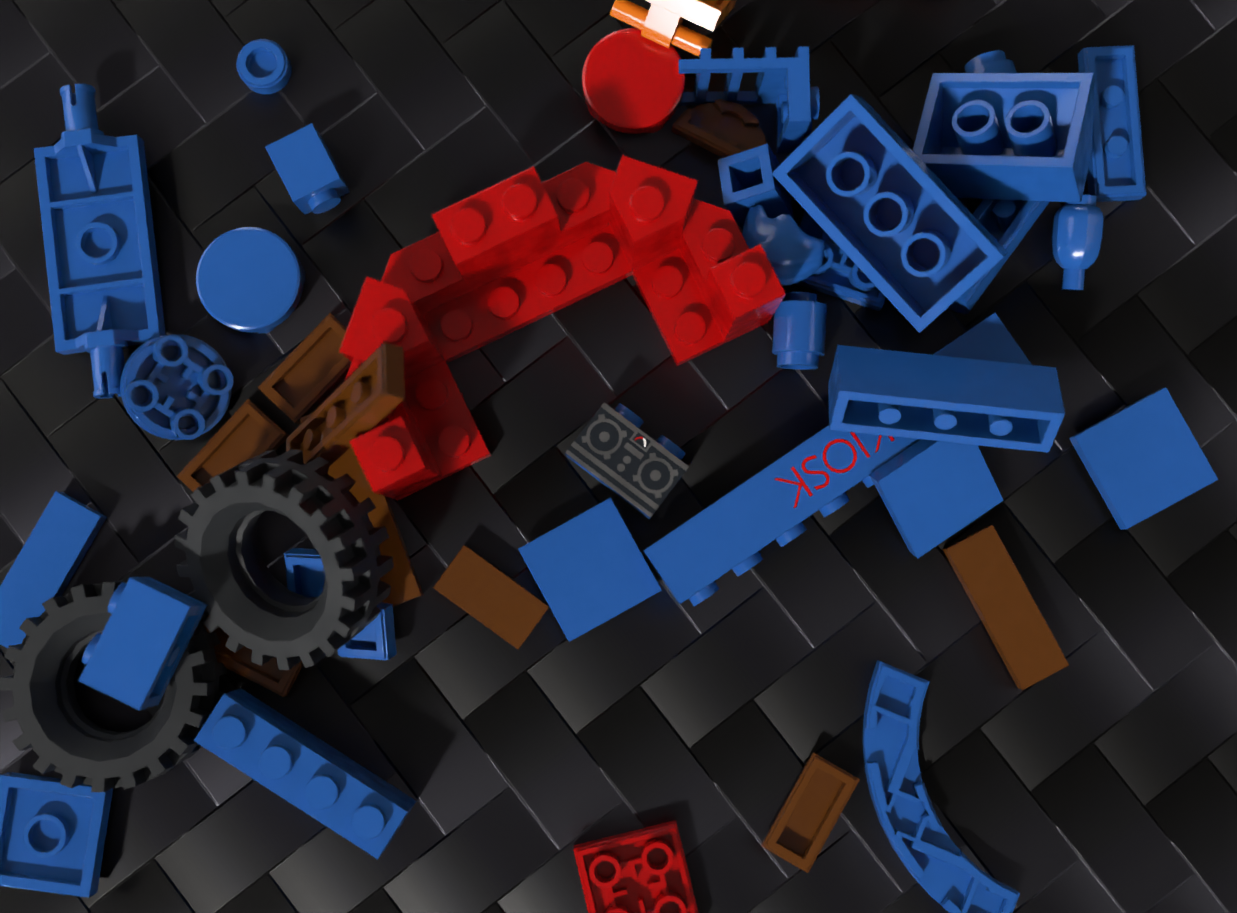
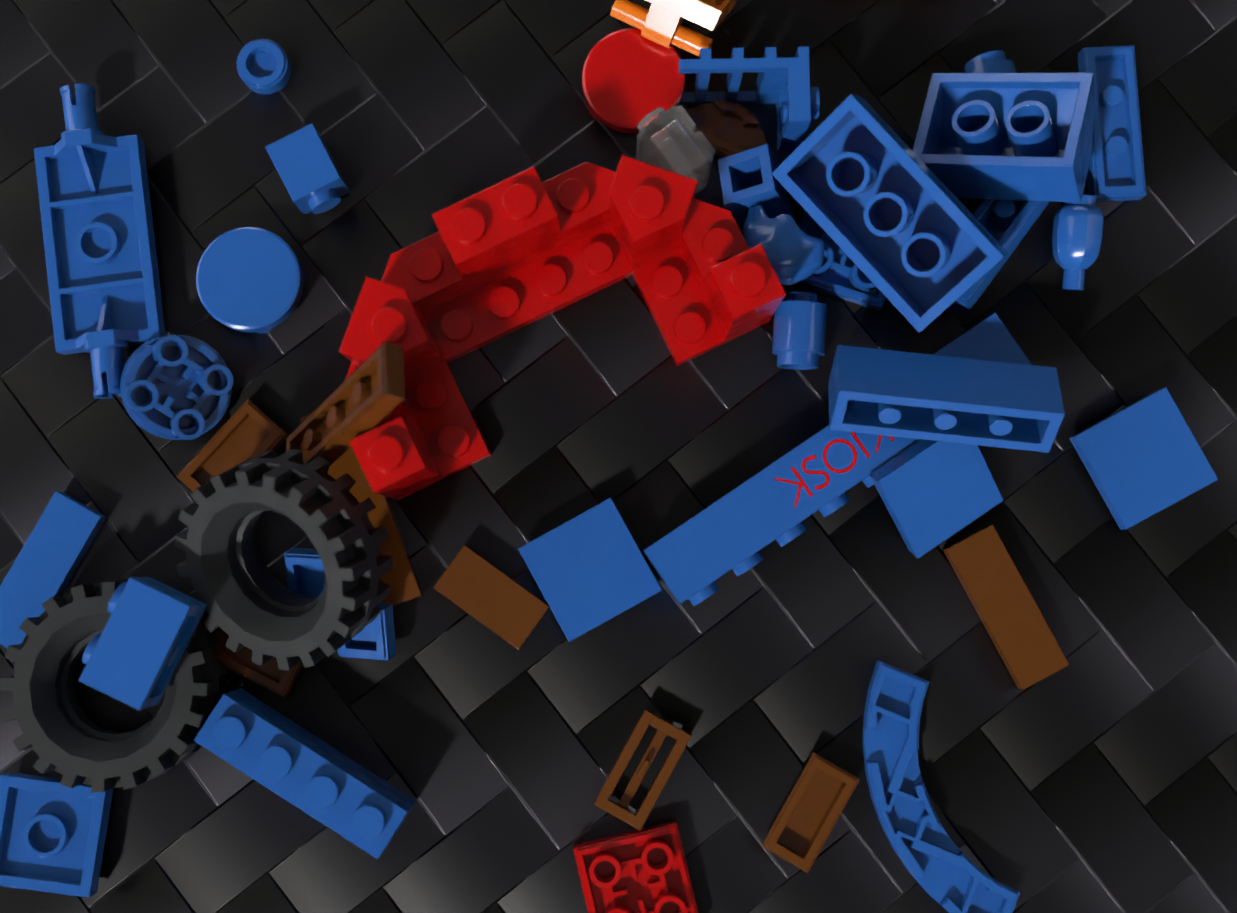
(309, 371): reddish brown tile -> none
(620, 808): none -> reddish brown tile
(627, 458): brick -> none
(671, 143): none -> clear brick

